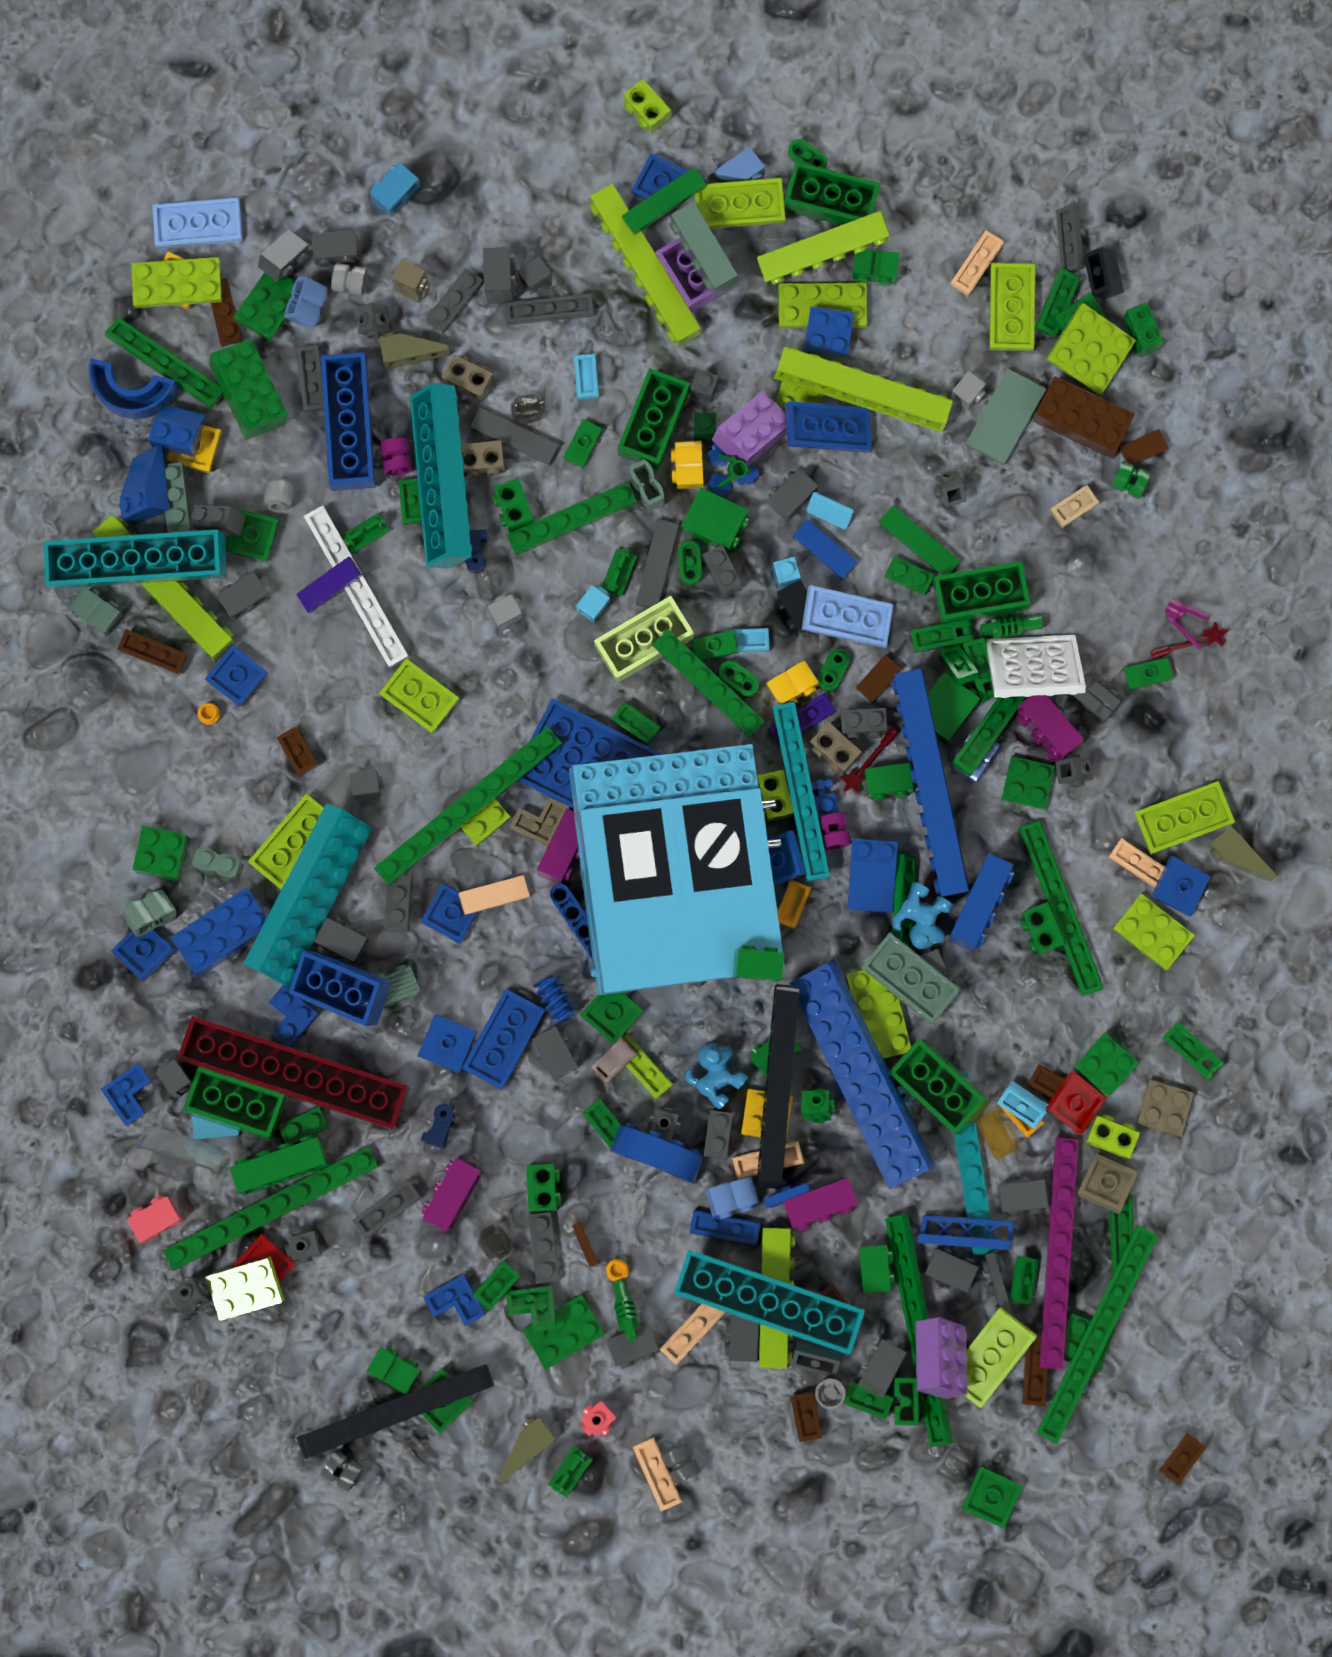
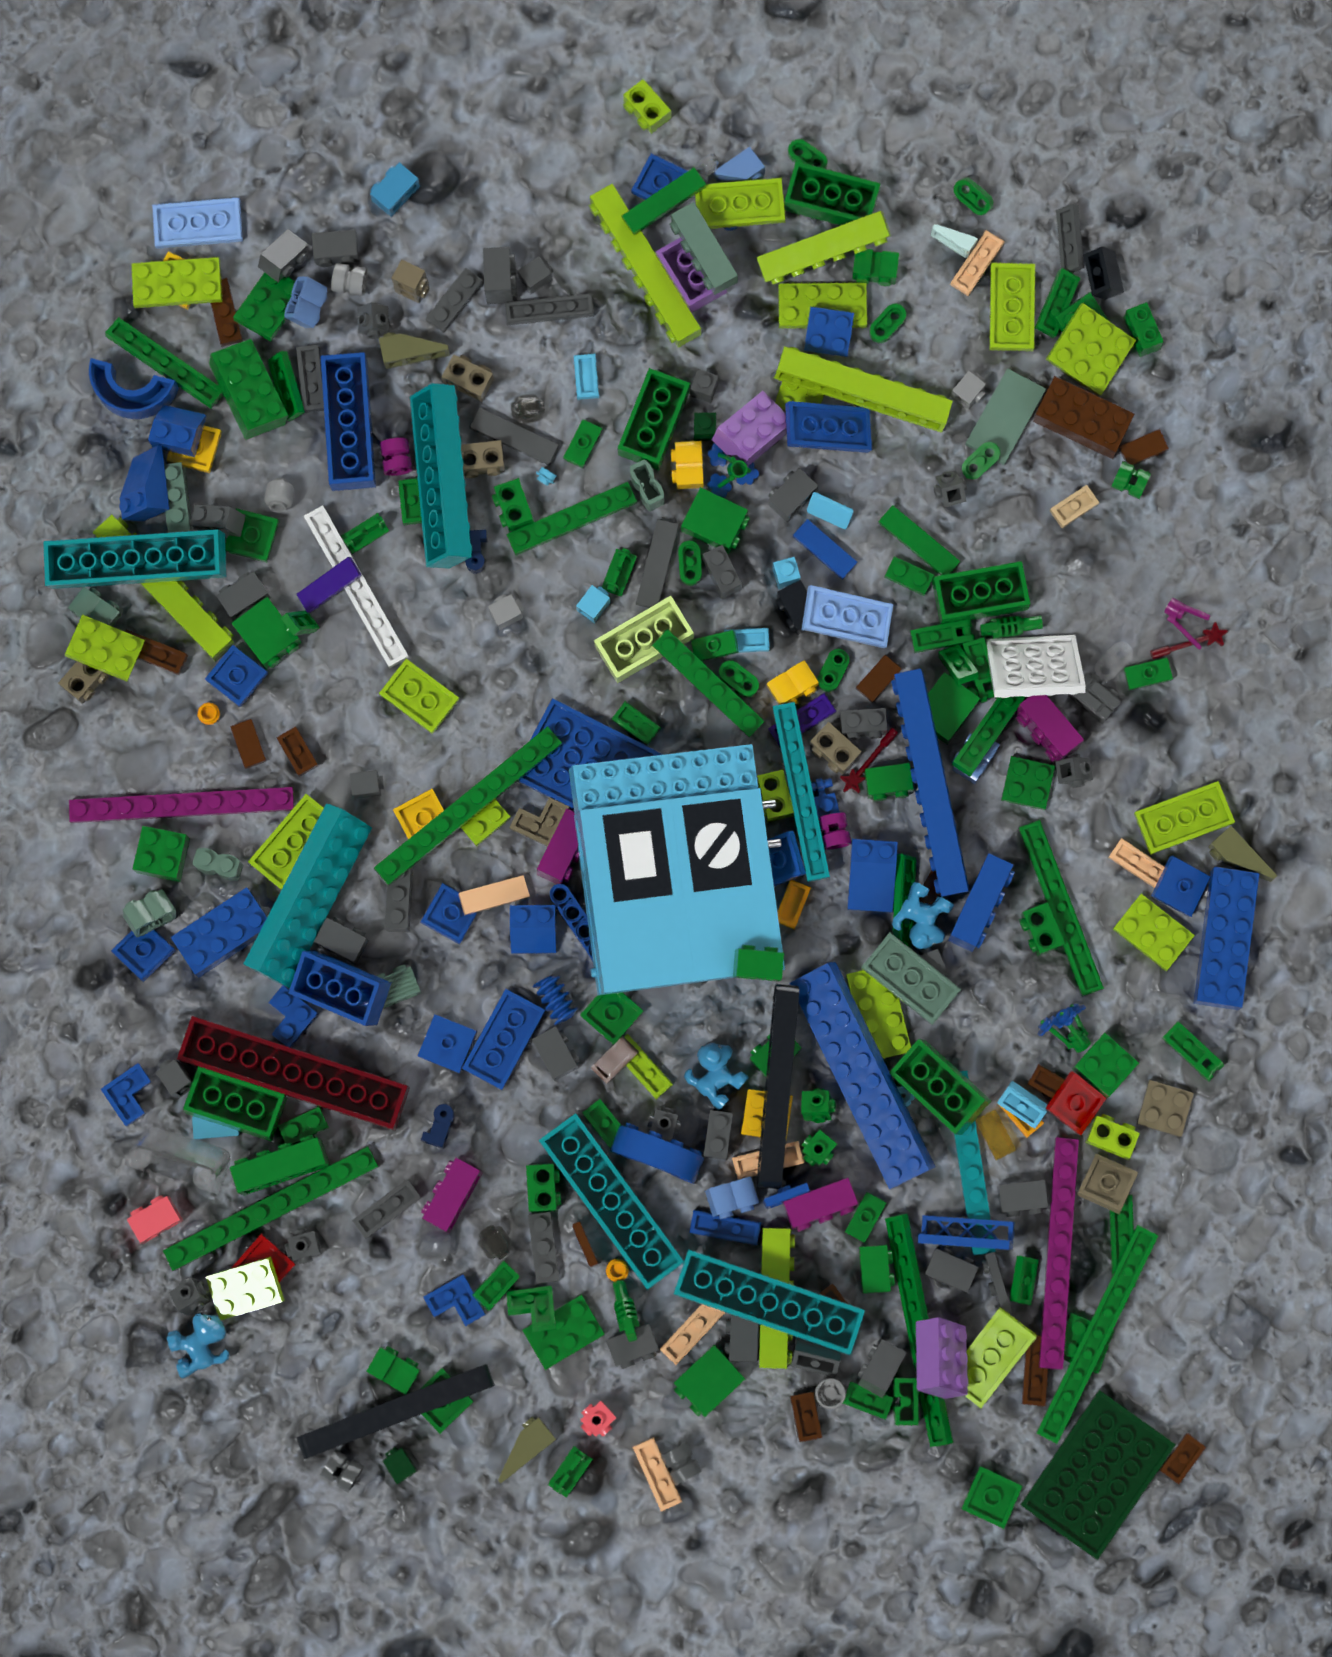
(80, 673): none -> dark tan brick
(104, 648): none -> lime plate
(181, 805): none -> magenta plate
(206, 1330): none -> dark azure animal
(248, 743): none -> reddish brown tile
(266, 634): none -> green brick
(286, 384): none -> green plate
(299, 623): none -> green plate
(399, 1464): none -> dark green brick
(418, 812): none -> yellow plate
(533, 929): none -> blue slope
(545, 476): none -> medium azure plate
(611, 1201): none -> teal brick
(708, 1382): none -> green brick
(824, 1142): none -> green brick
(865, 1217): none -> green plate
(887, 324): none -> green plate
(955, 240): none -> light aqua slope
(973, 197): none -> green plate
(981, 459): none -> green plate
(1077, 1038): none -> plant
(1097, 1474): none -> dark green plate
(1226, 938): none -> blue brick

